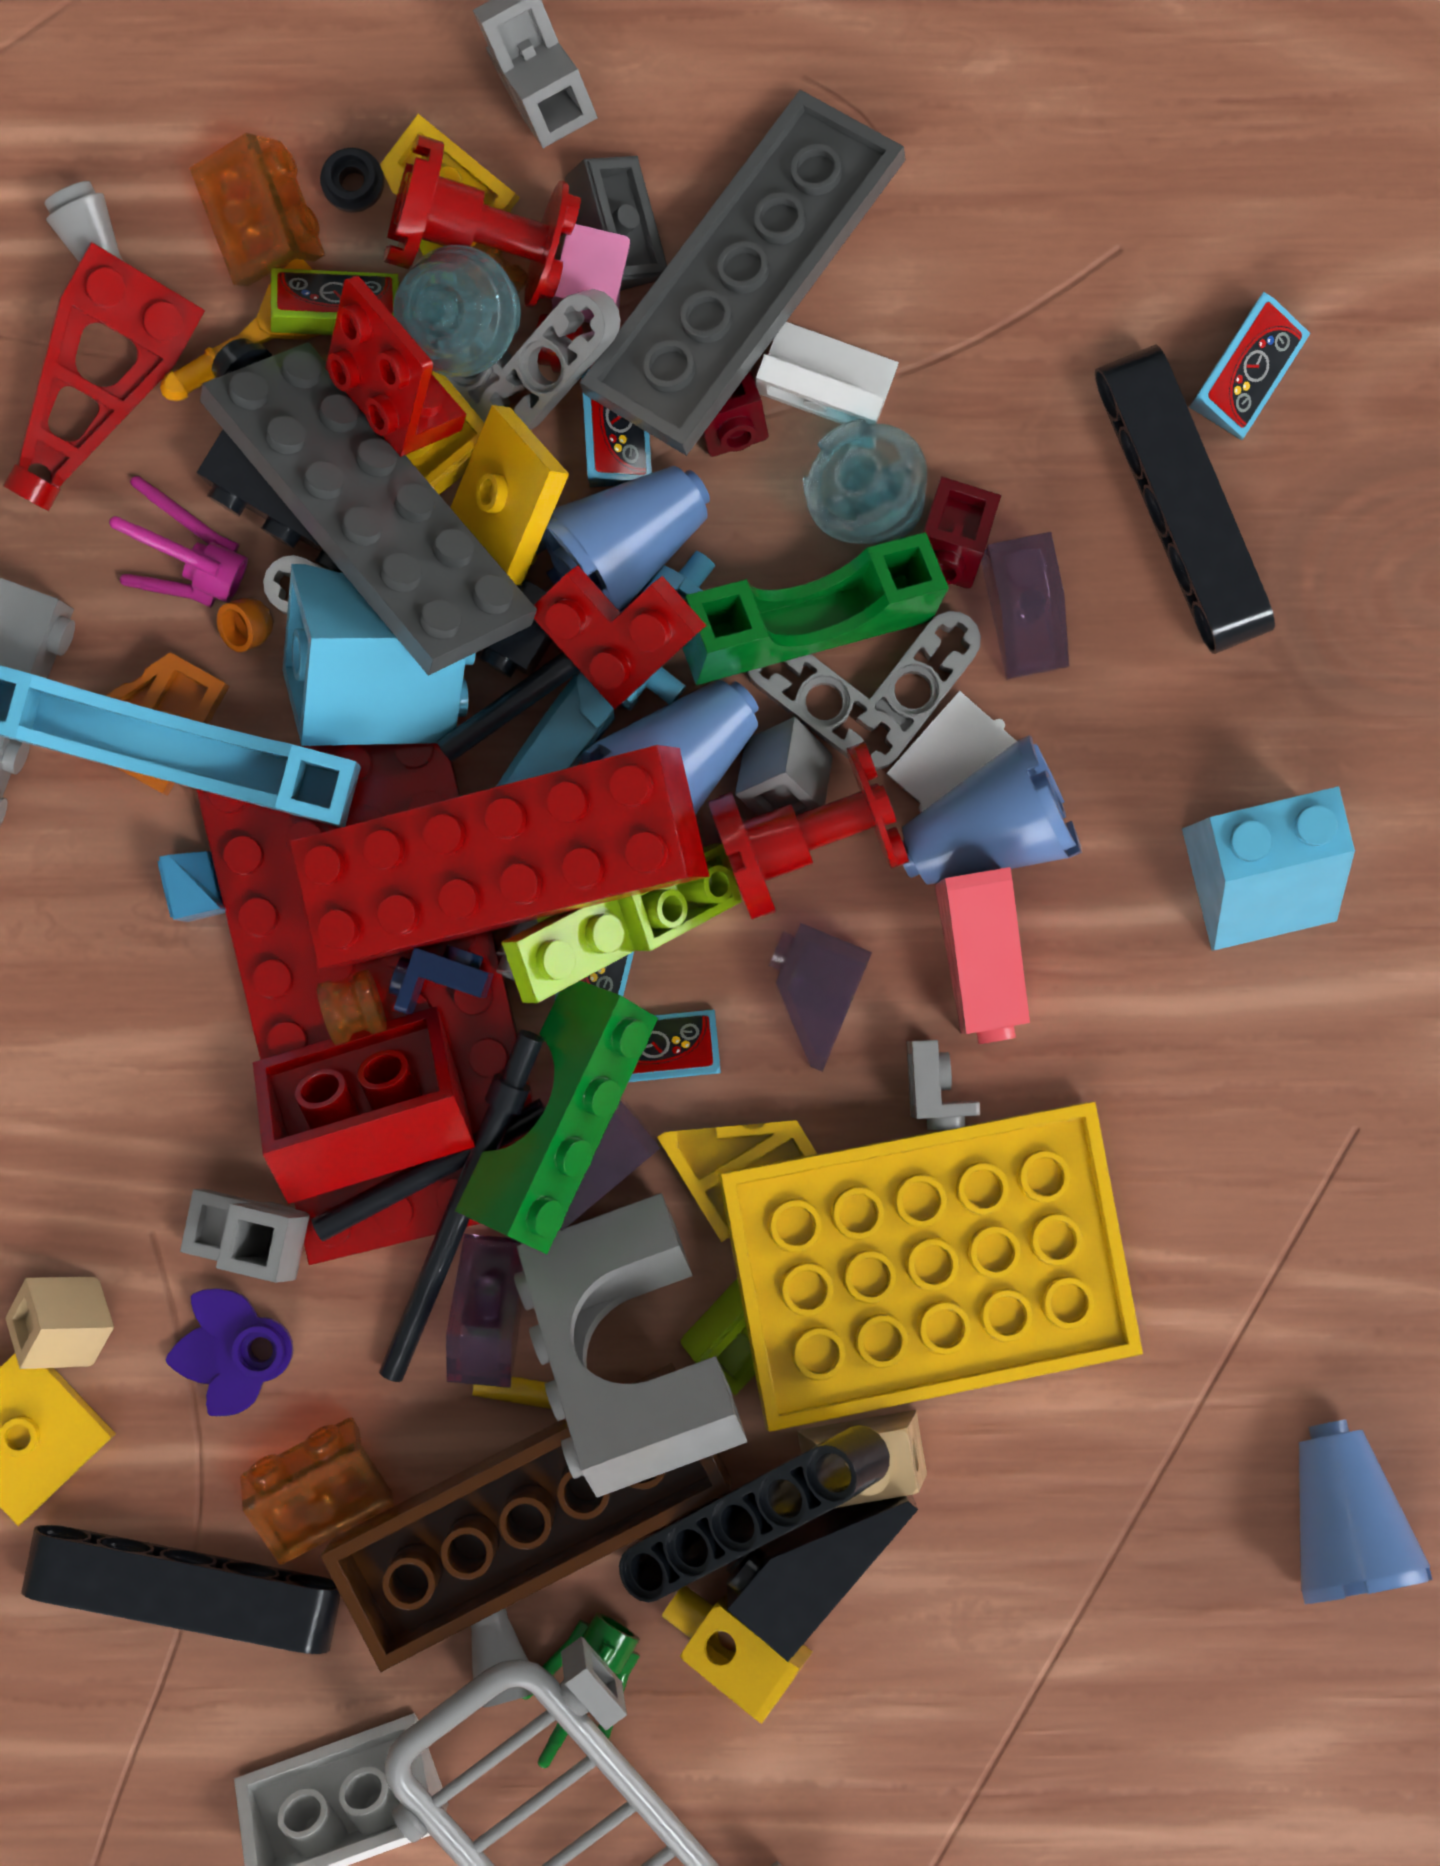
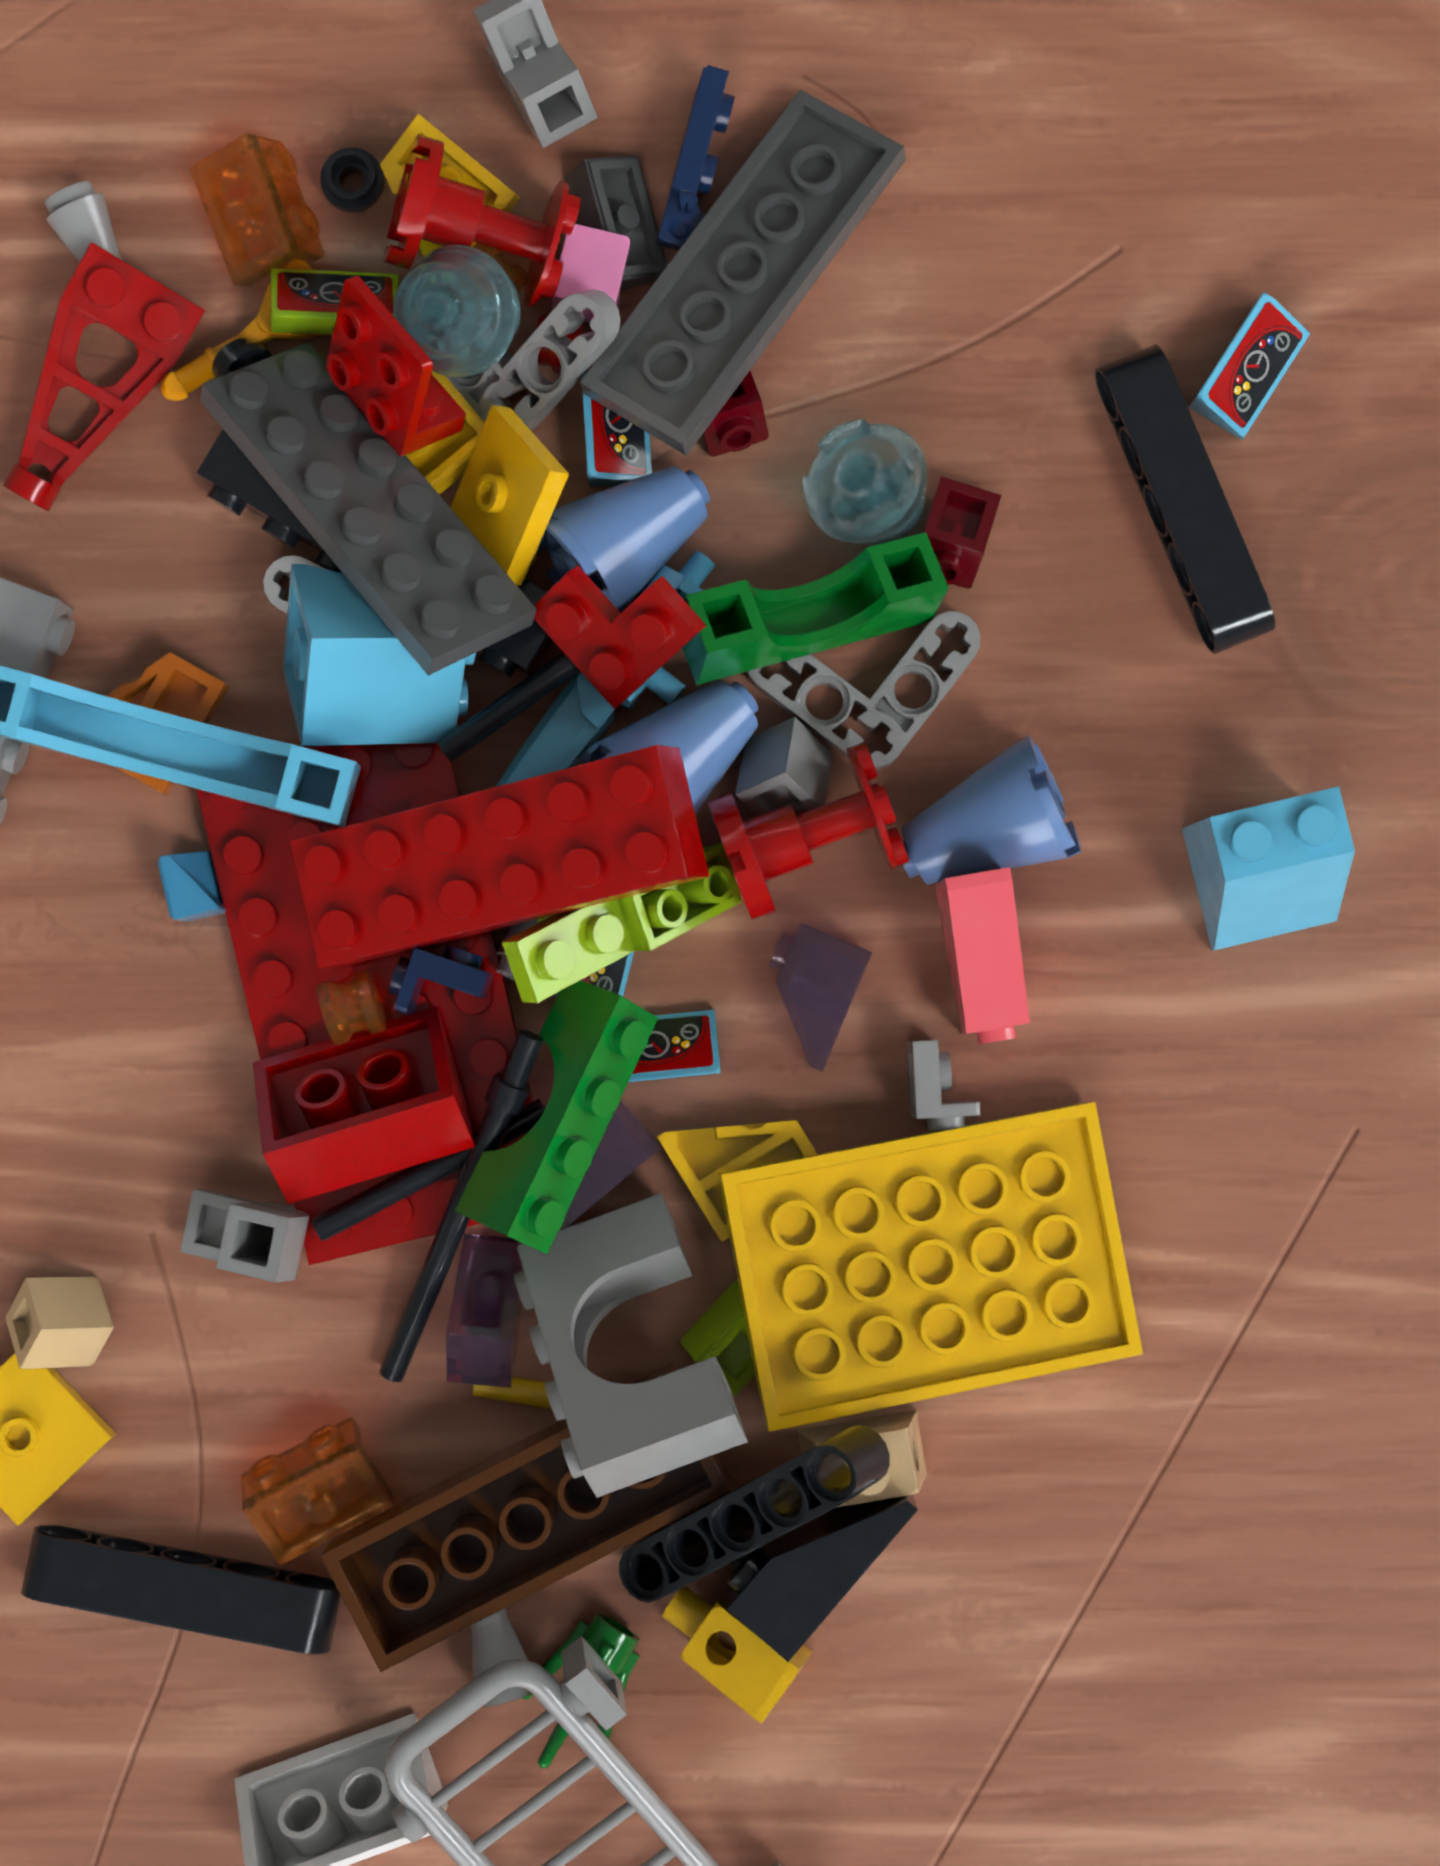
(213, 568): dark pink plant -> none
(222, 1350): dark purple plate -> none
(244, 623): orange hinge -> none
(695, 166): none -> dark blue hinge
(825, 376): white panel -> none
(949, 751): white piece -> none
(1027, 604): clear purple slope -> none
(1351, 1520): medium blue cone -> none

